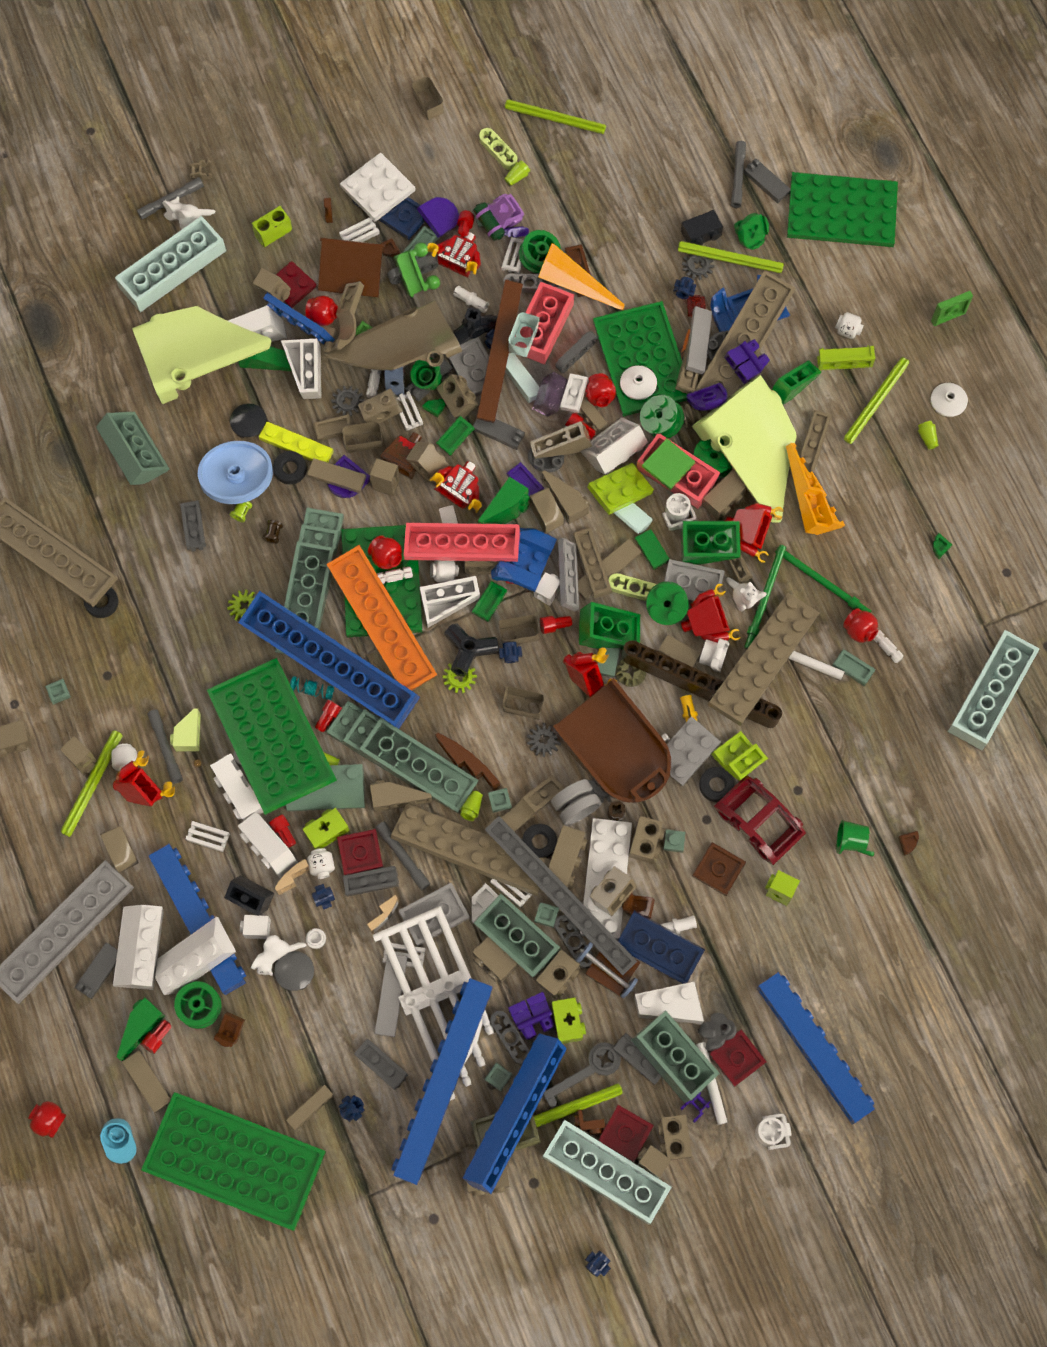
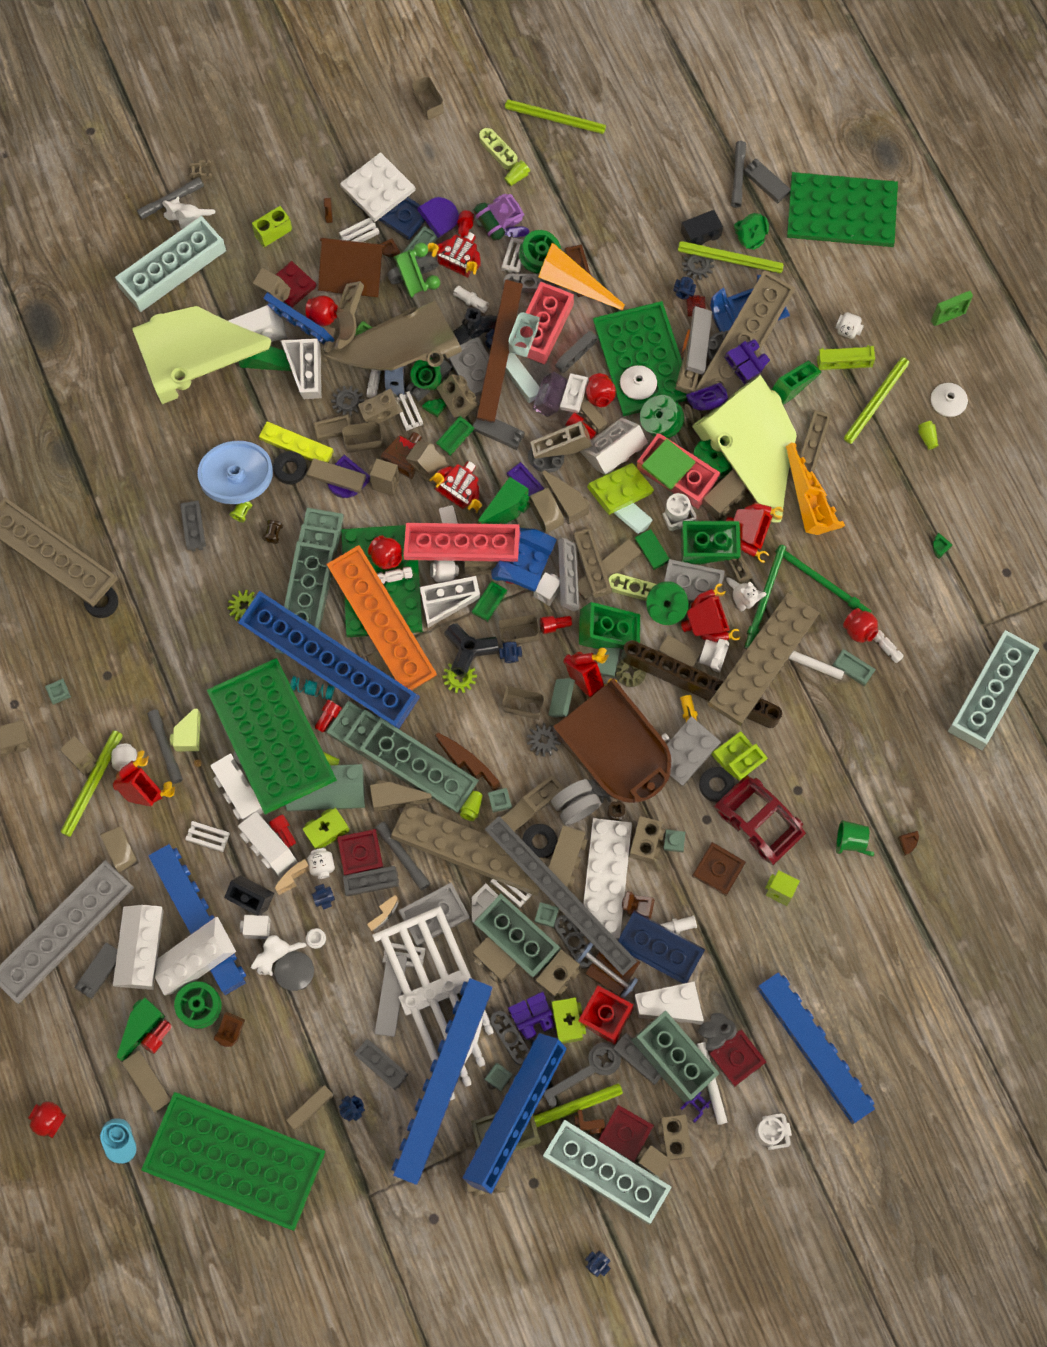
(132, 447): sand green slope -> none
(248, 420): black dish -> none
(561, 697): none -> sand green tile
(606, 1014): none -> red slope
(611, 901): dark tan brick -> none

